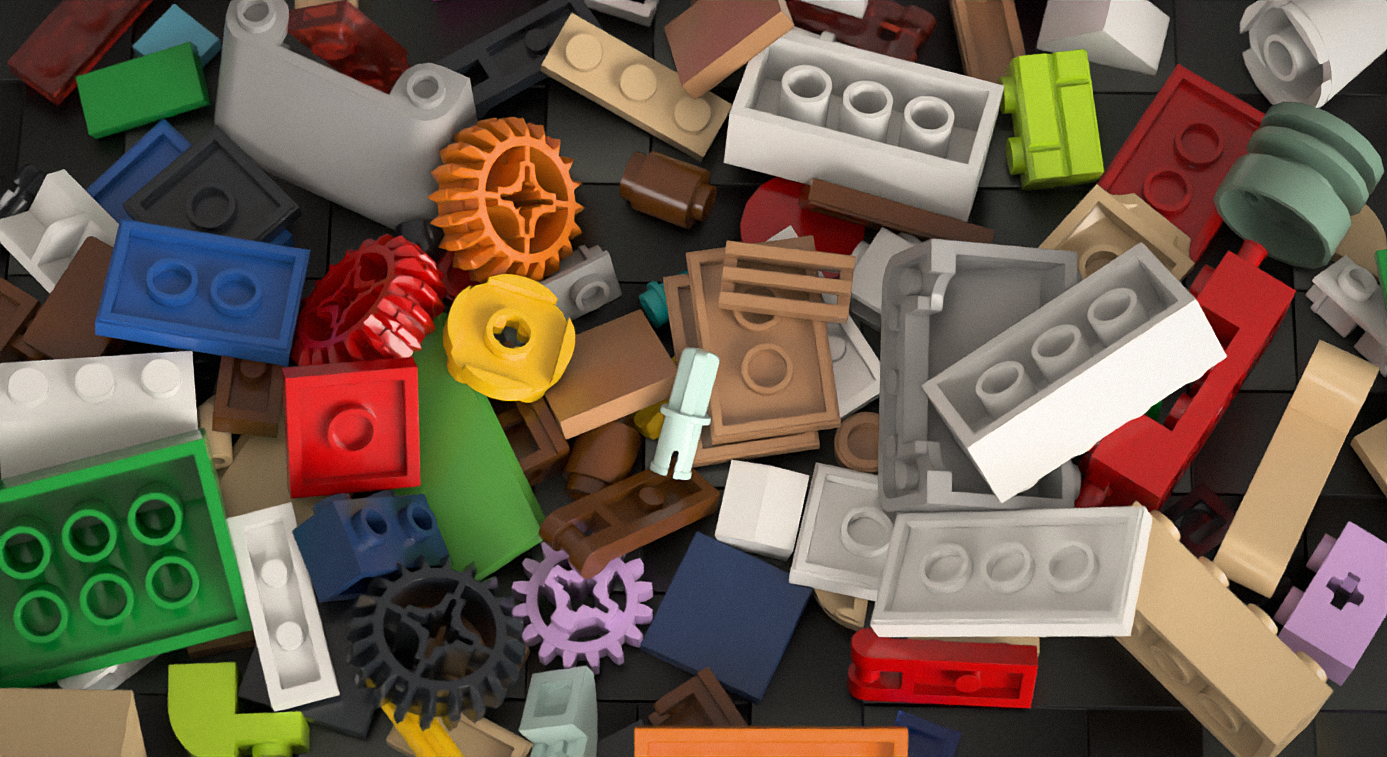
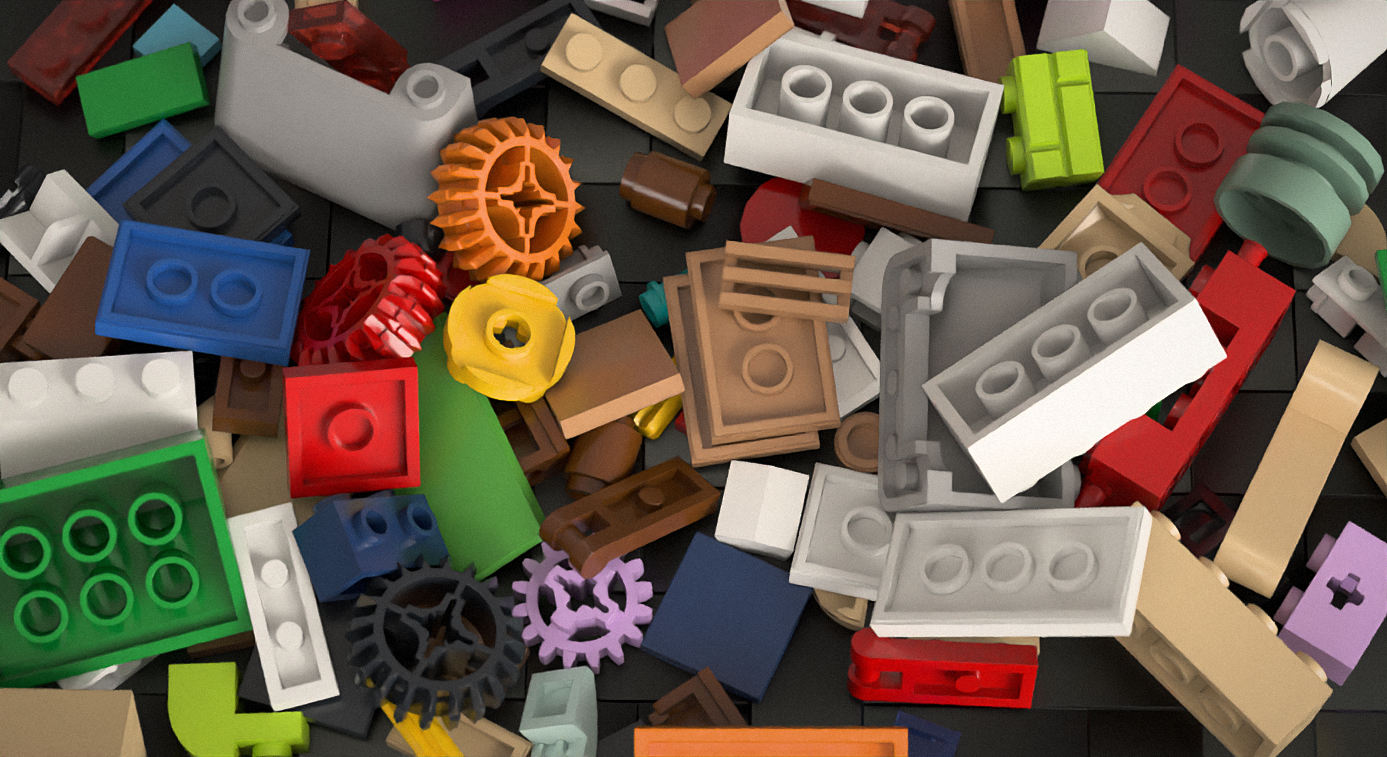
(686, 412): light aqua axle -> none

